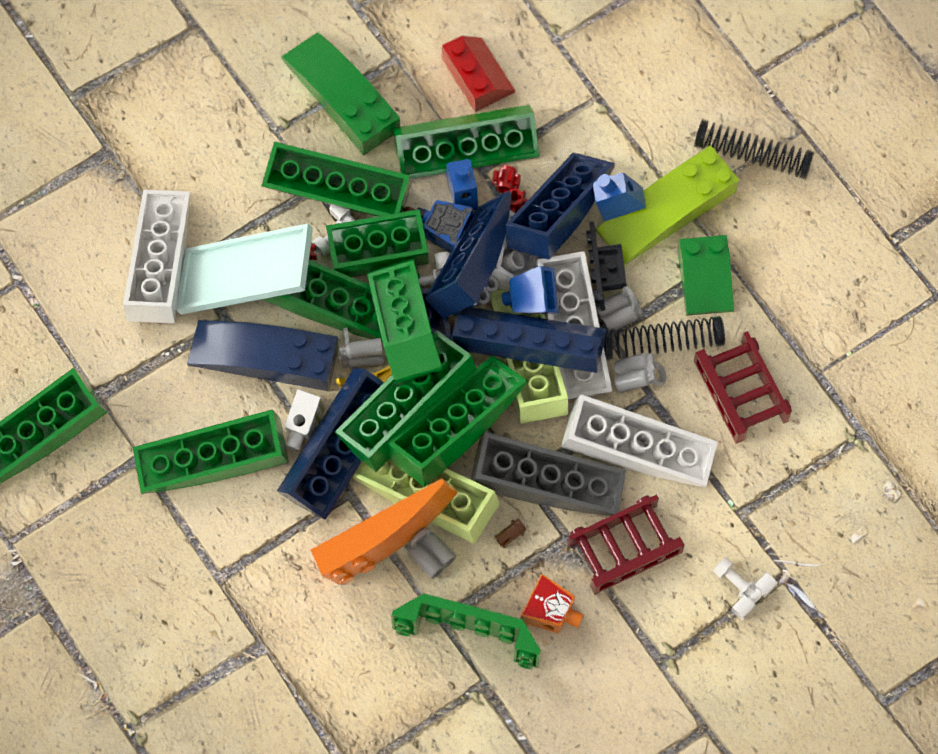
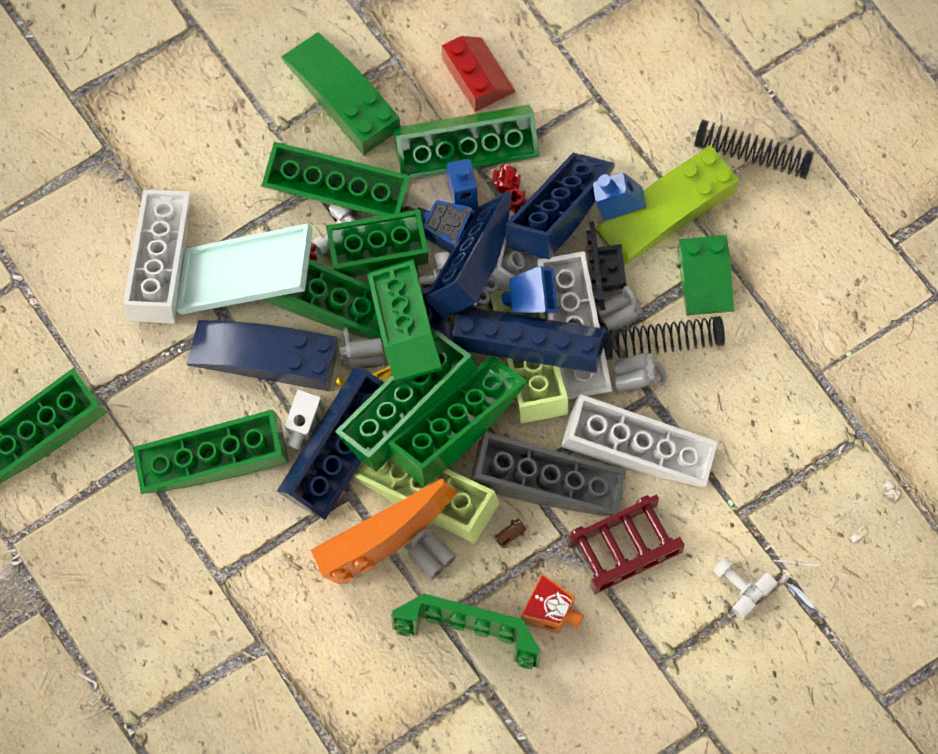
(728, 405): dark red fence -> none

